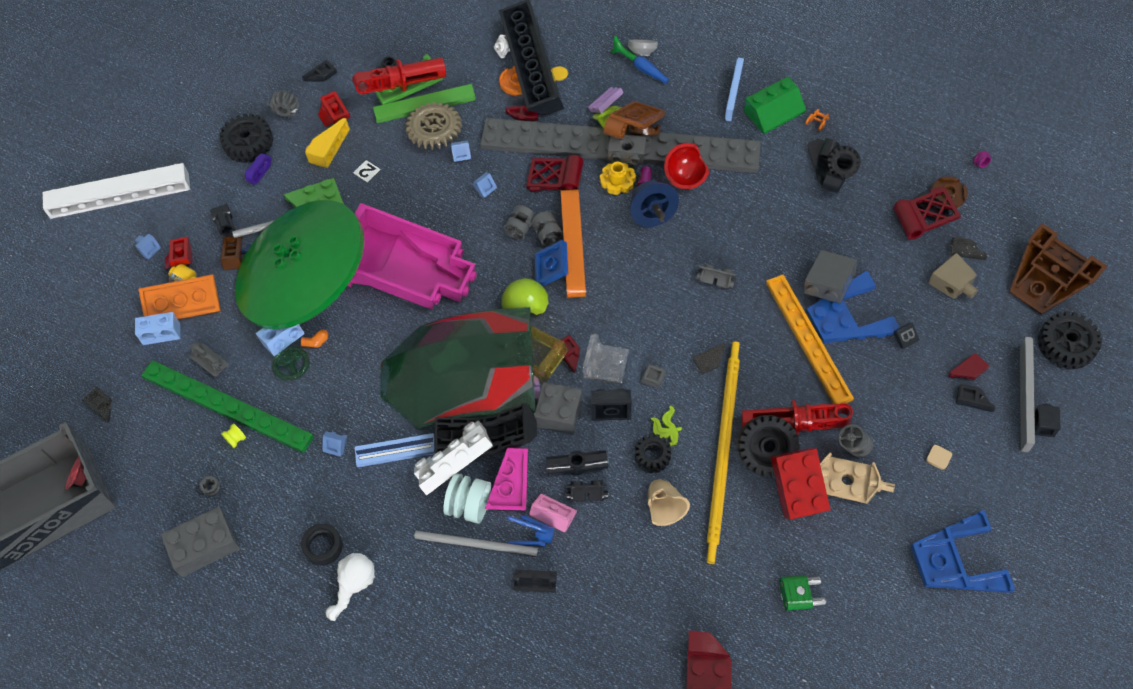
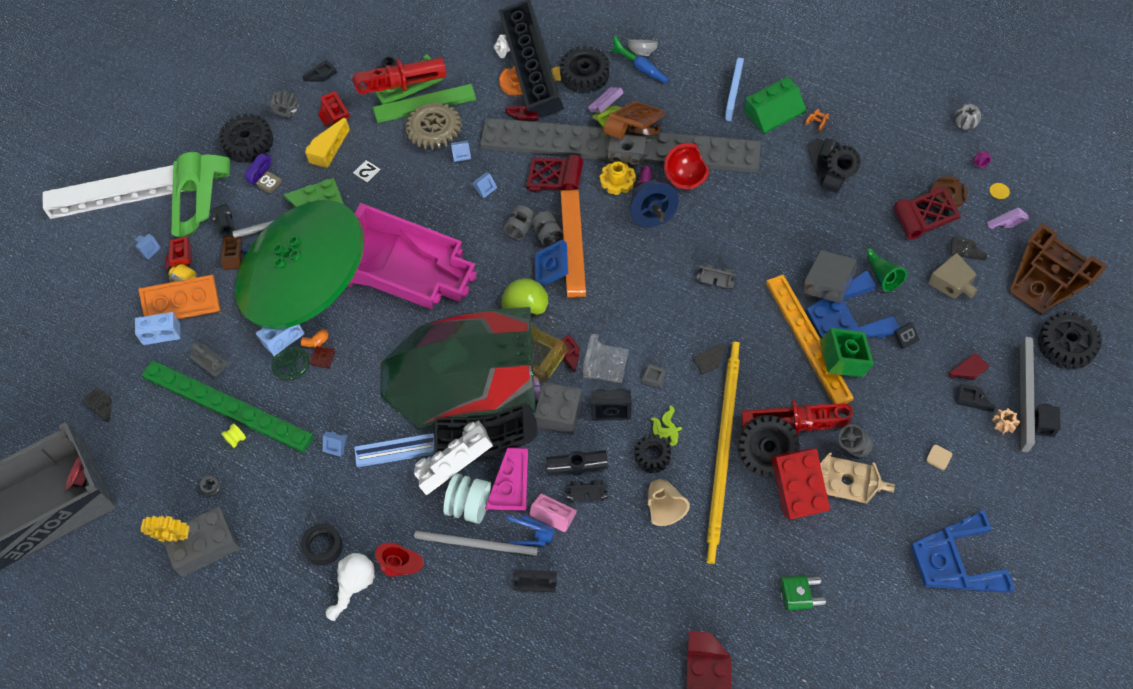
(165, 528): none -> yellow gear
(196, 174): none -> bright green panel
(269, 182): none -> dark tan tile
(322, 357): none -> clear red tile
(398, 560): none -> red piece
(584, 69): none -> black wheel
(846, 352): none -> green brick
(888, 274): none -> green hat
(967, 116): none -> light grey piece
(999, 191): none -> yellow sticker
(1005, 421): none -> light nougat gear
(1009, 219): none -> lavender tile

